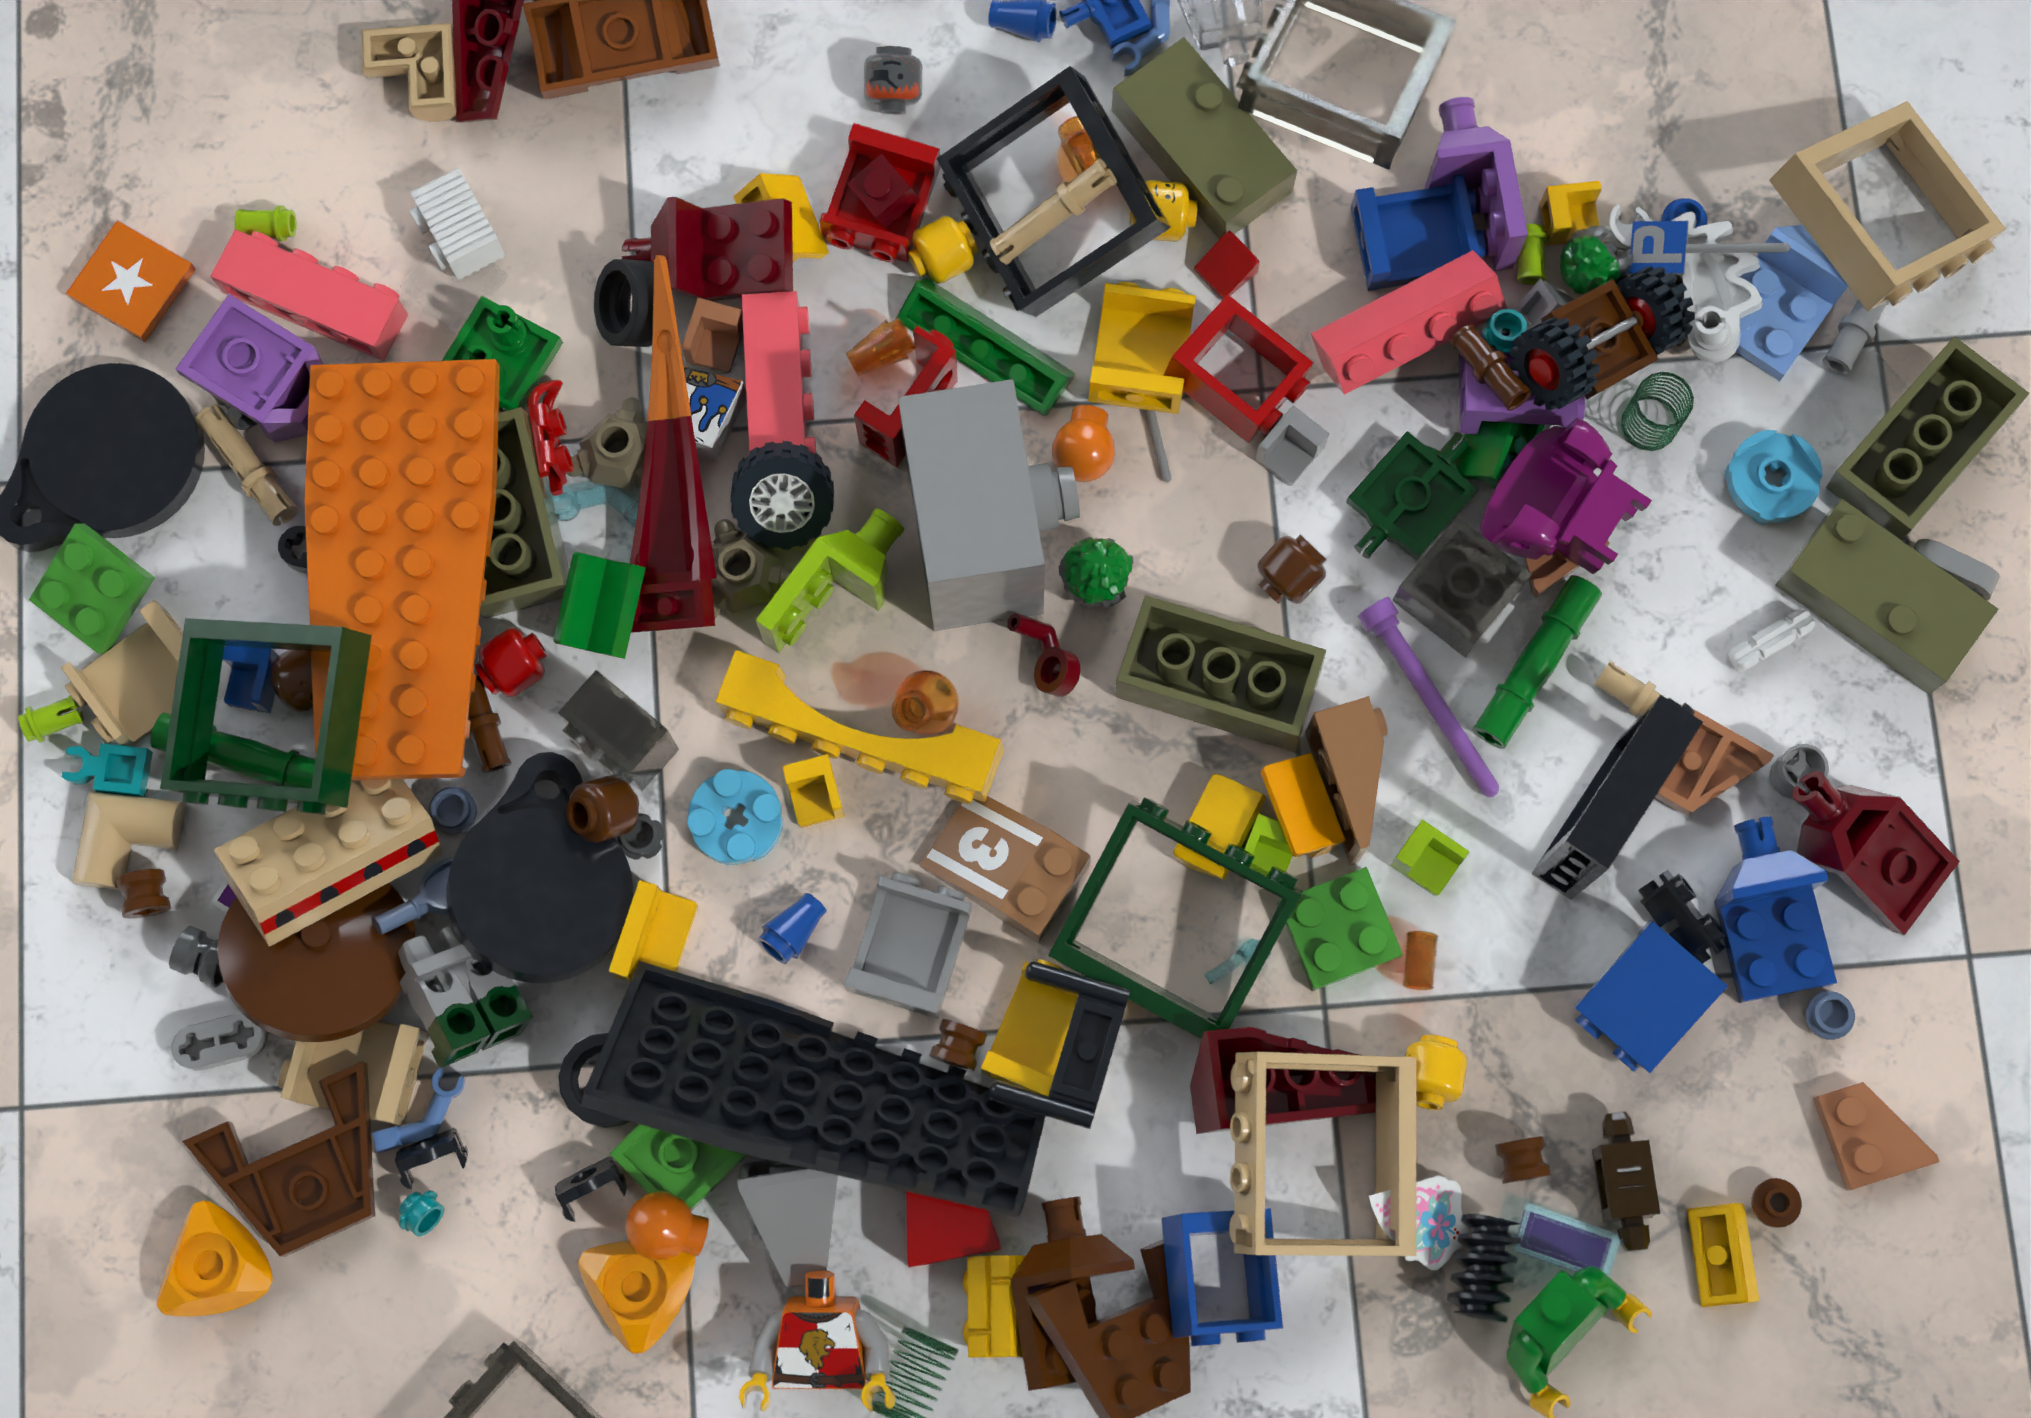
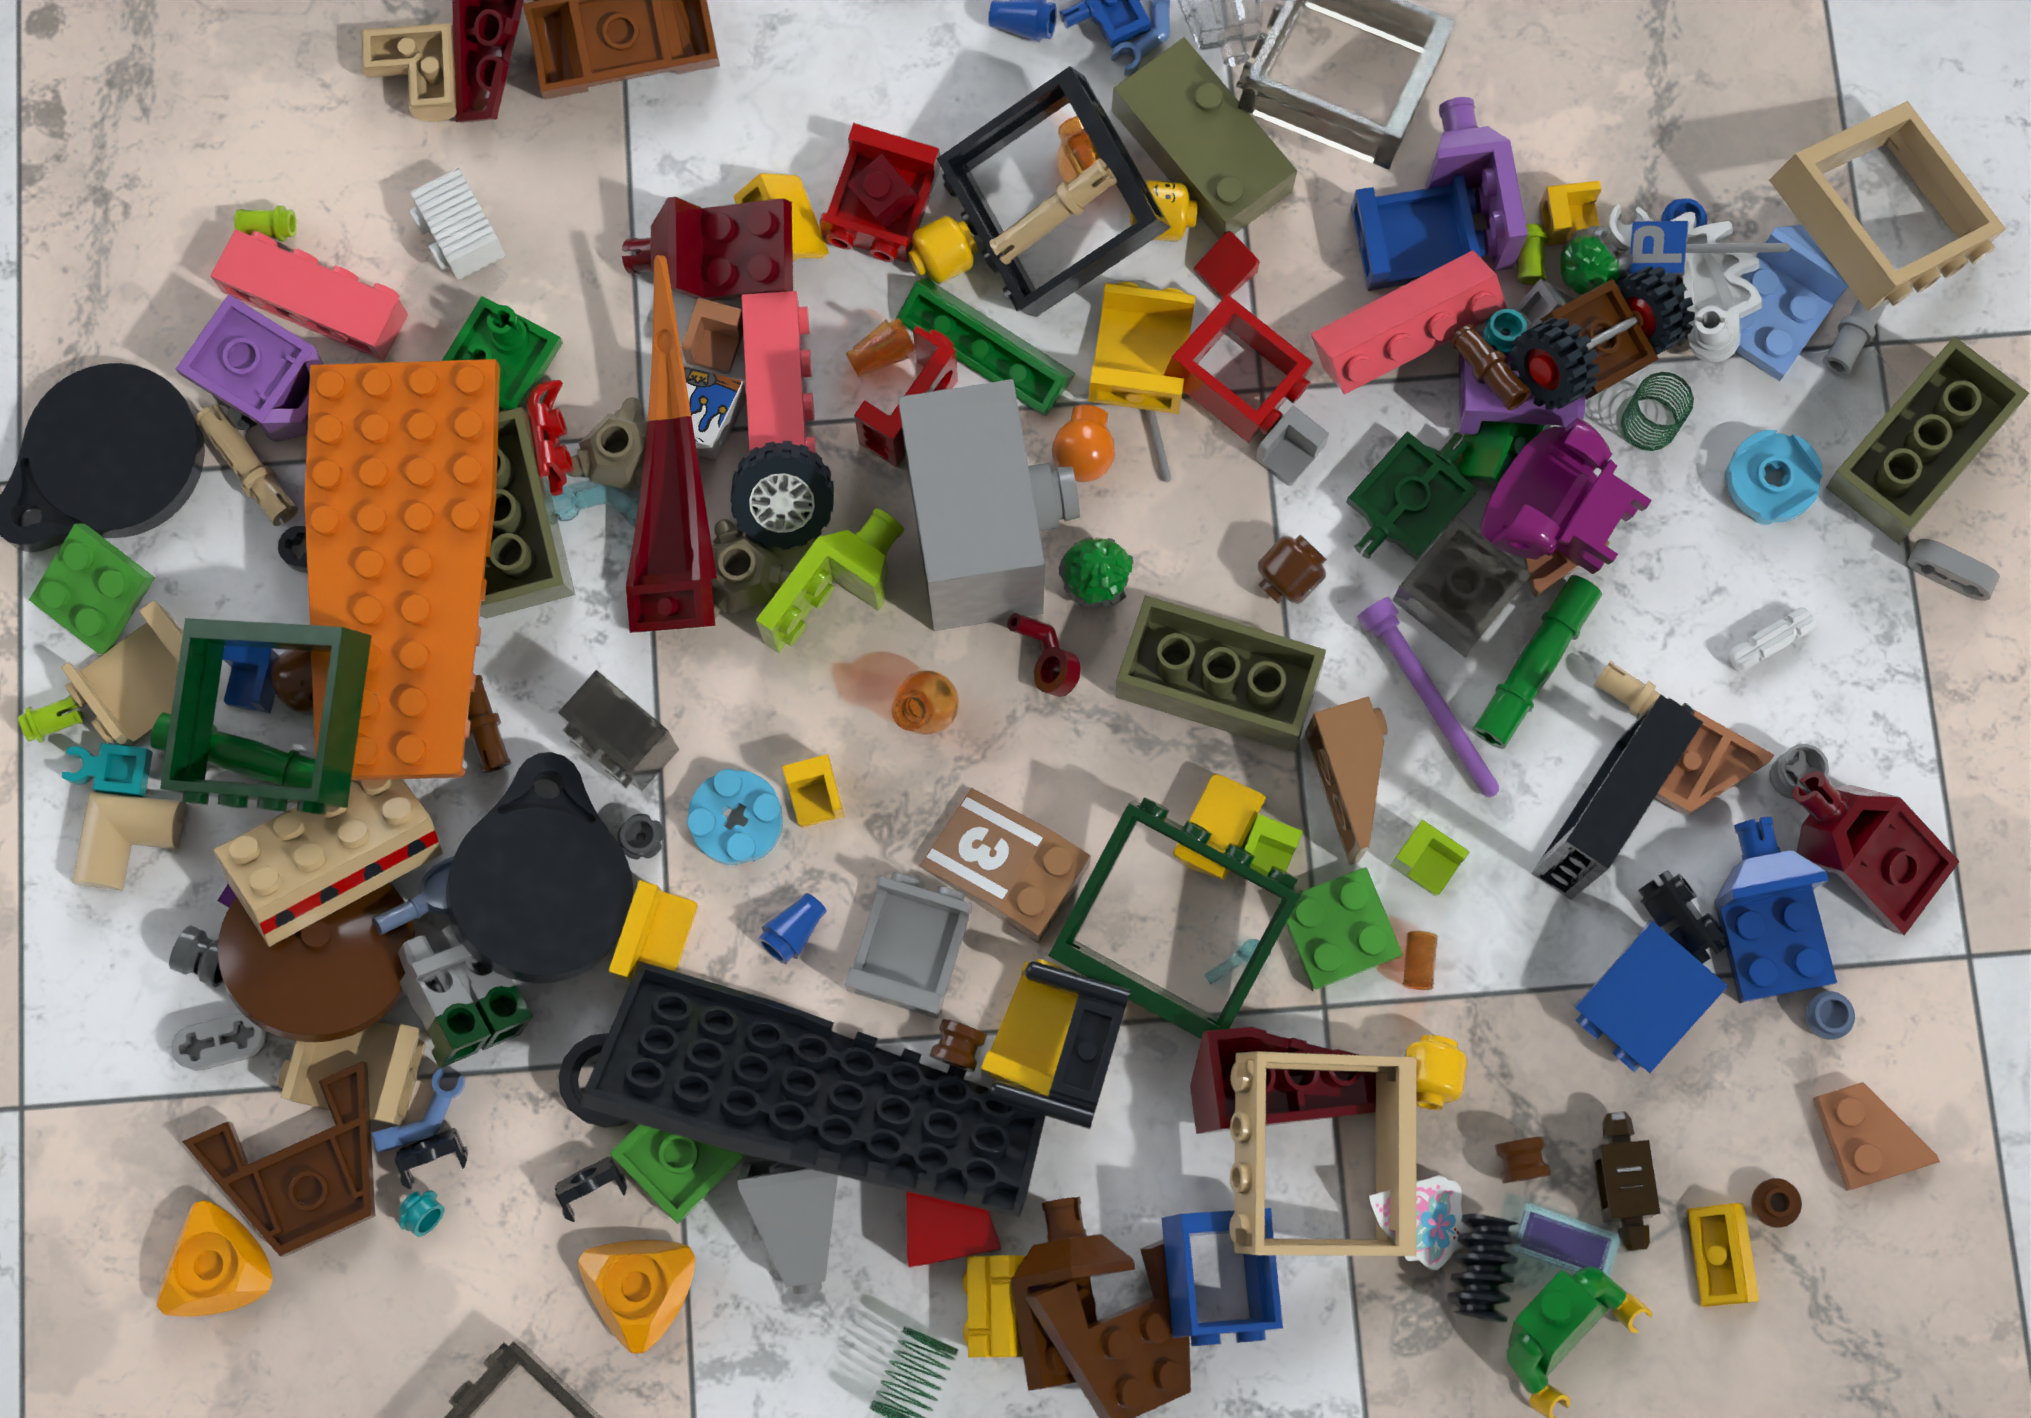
(131, 281): orange tile -> none
(143, 893): reddish brown wheel -> none
(452, 810): sand blue plate -> none
(511, 662): red head -> none
(599, 605): green panel -> none
(603, 809): reddish brown head -> none
(612, 302): black tyre -> none
(664, 1226): orange piece -> none
(820, 1345): torso -> none
(893, 79): dark grey head -> none
(955, 761): yellow arch -> none
(1302, 806): light orange panel -> none
(1886, 597): olive brick -> none

